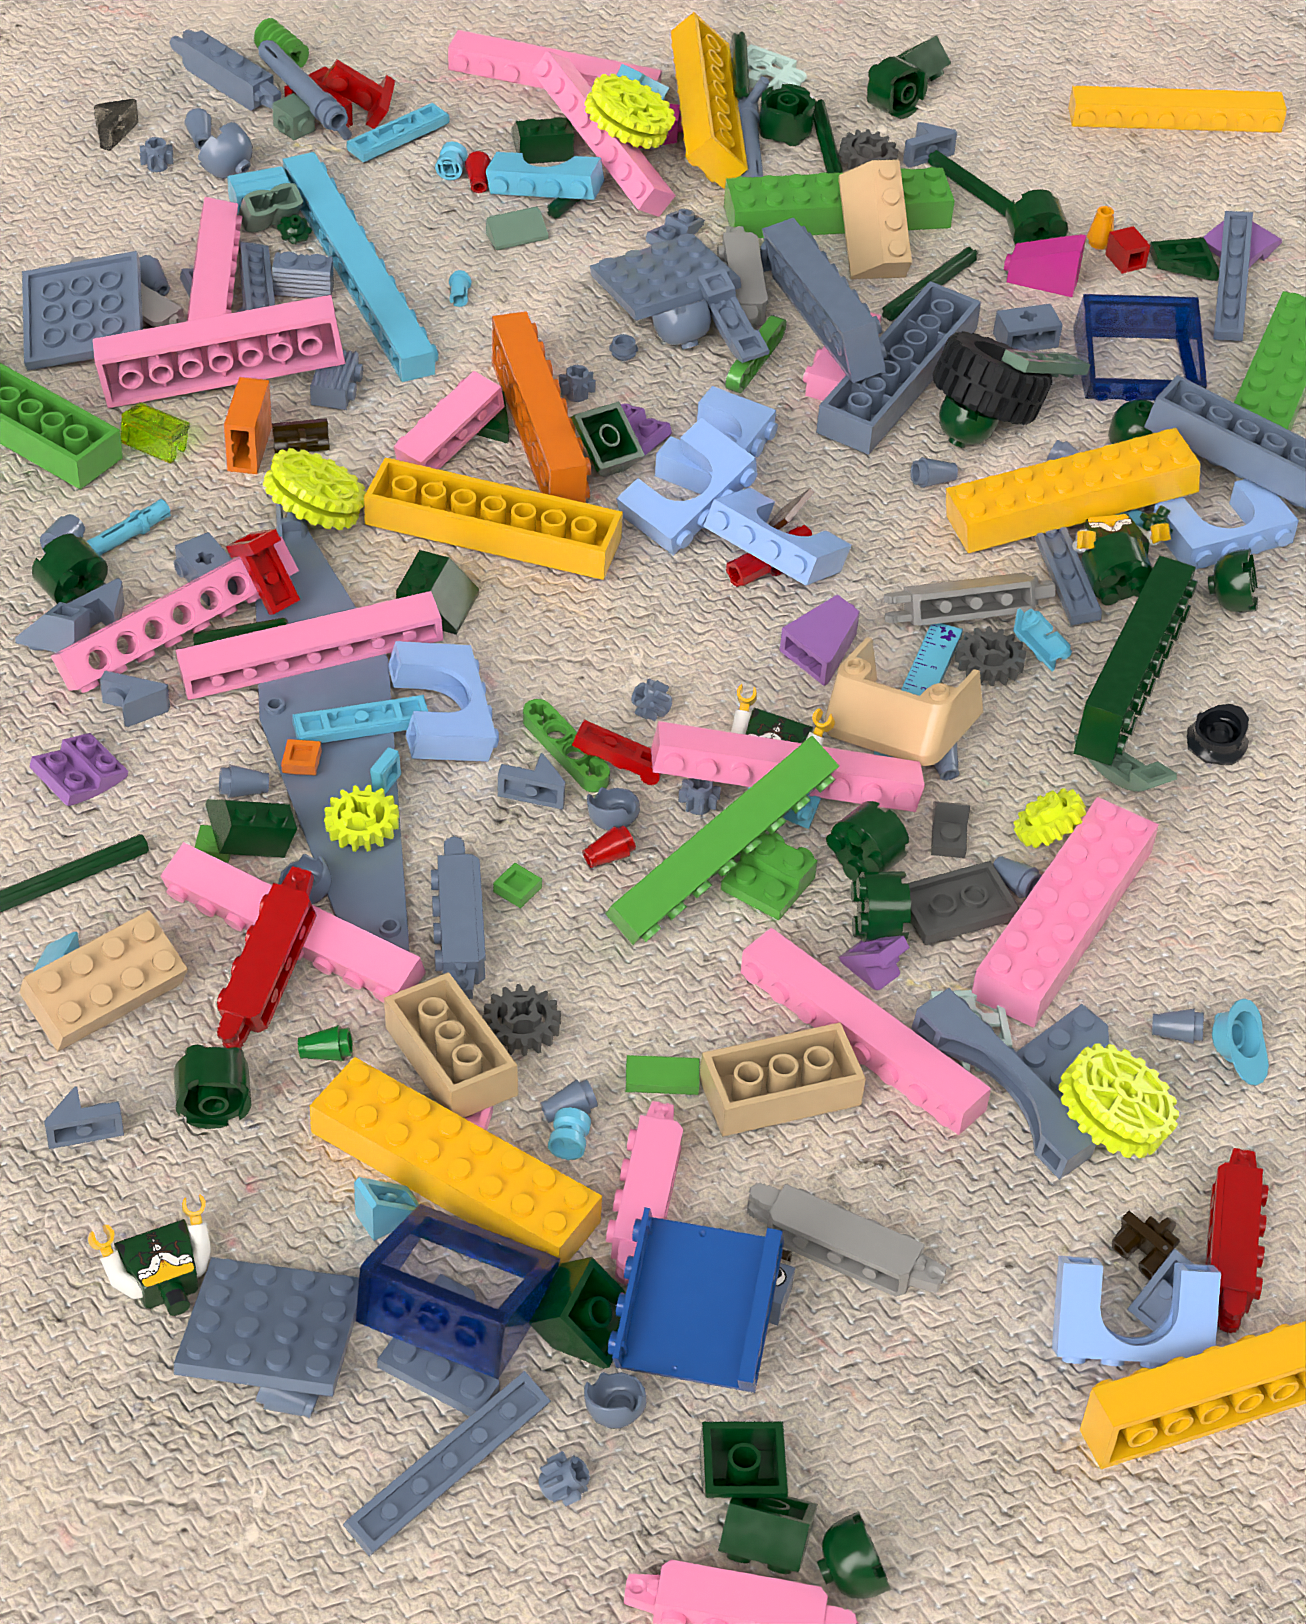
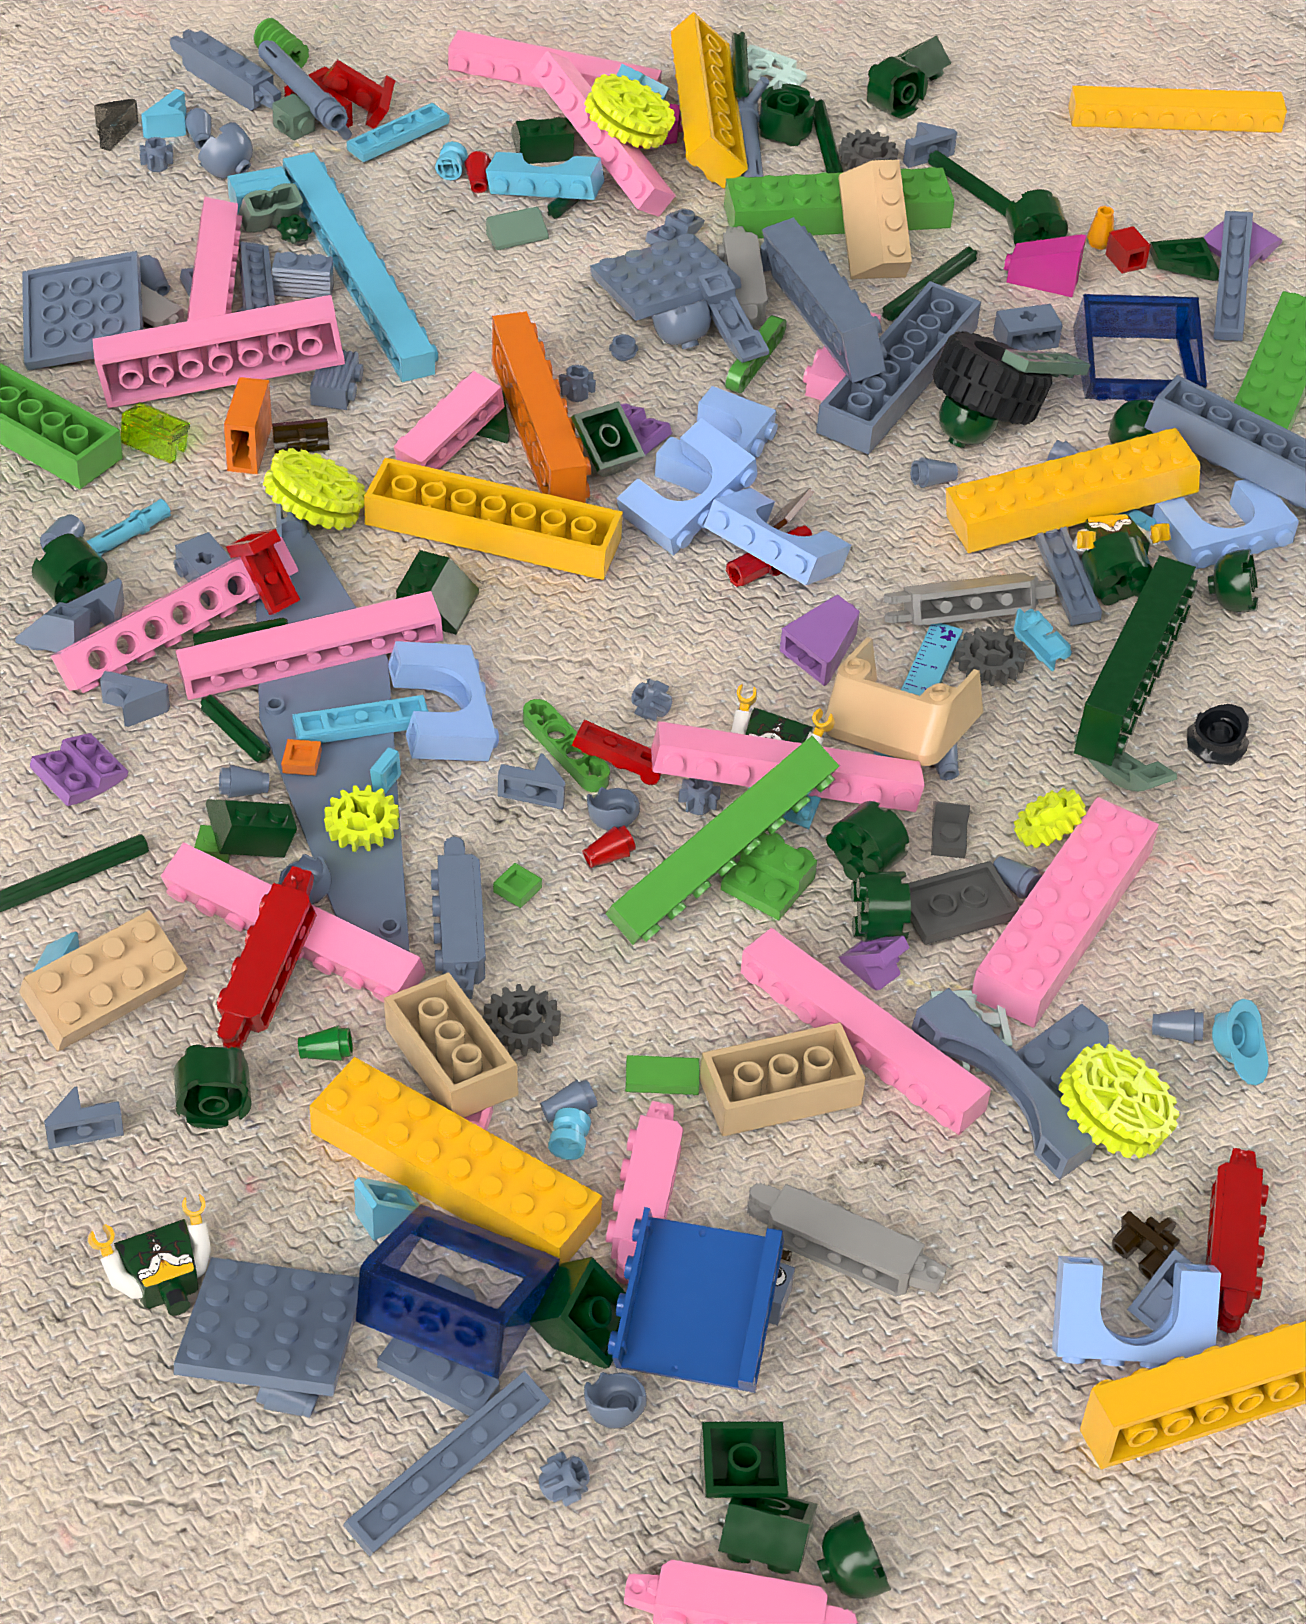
(166, 117): none -> medium azure slope
(235, 728): none -> dark green axle
(459, 284): medium azure pin -> none
(1155, 518): dark green plant -> none

